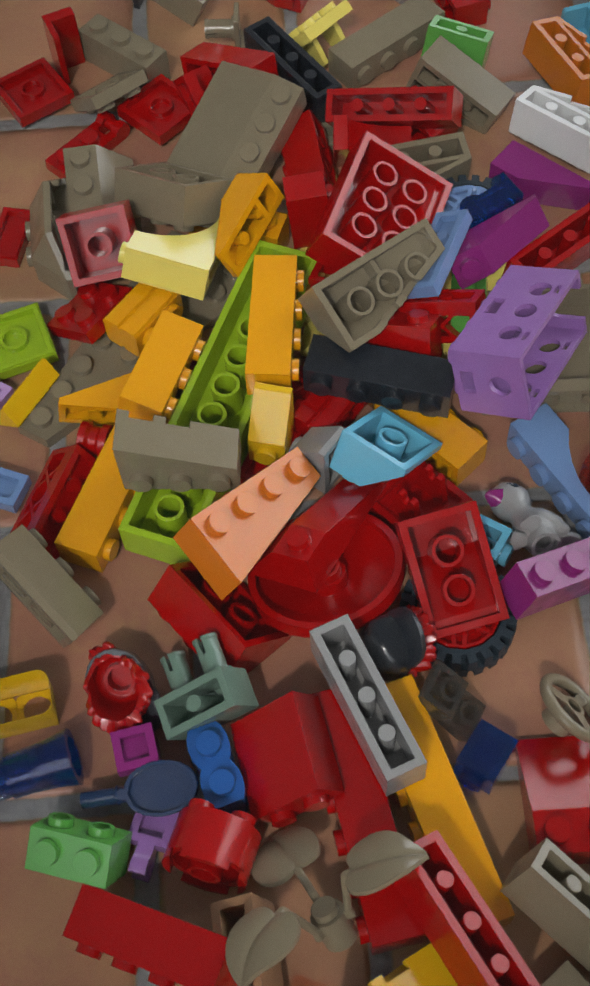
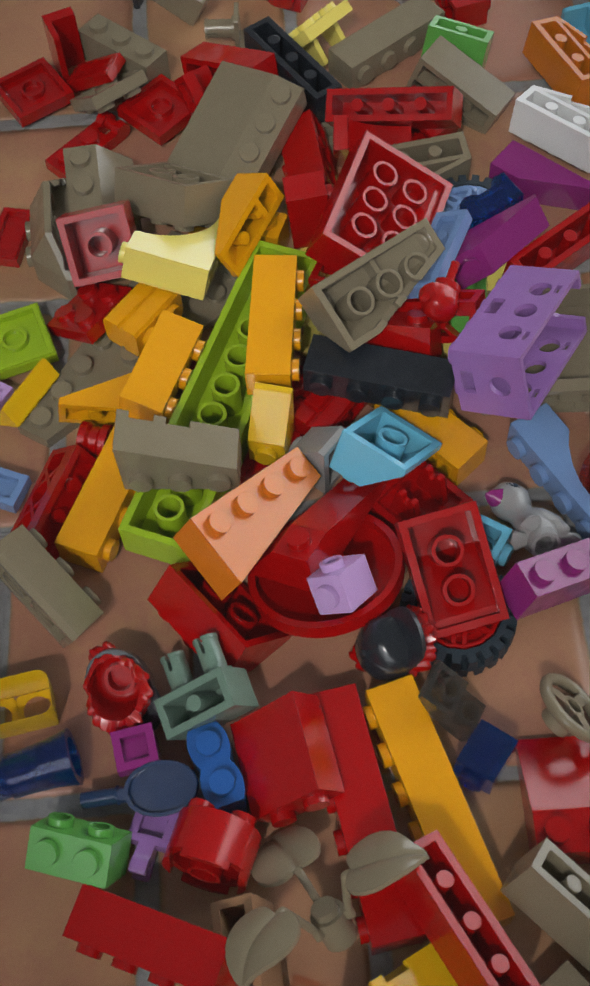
(96, 72): none -> red tile
(341, 584): none -> lavender brick
(367, 705): light grey brick -> none
(441, 297): none -> red piece

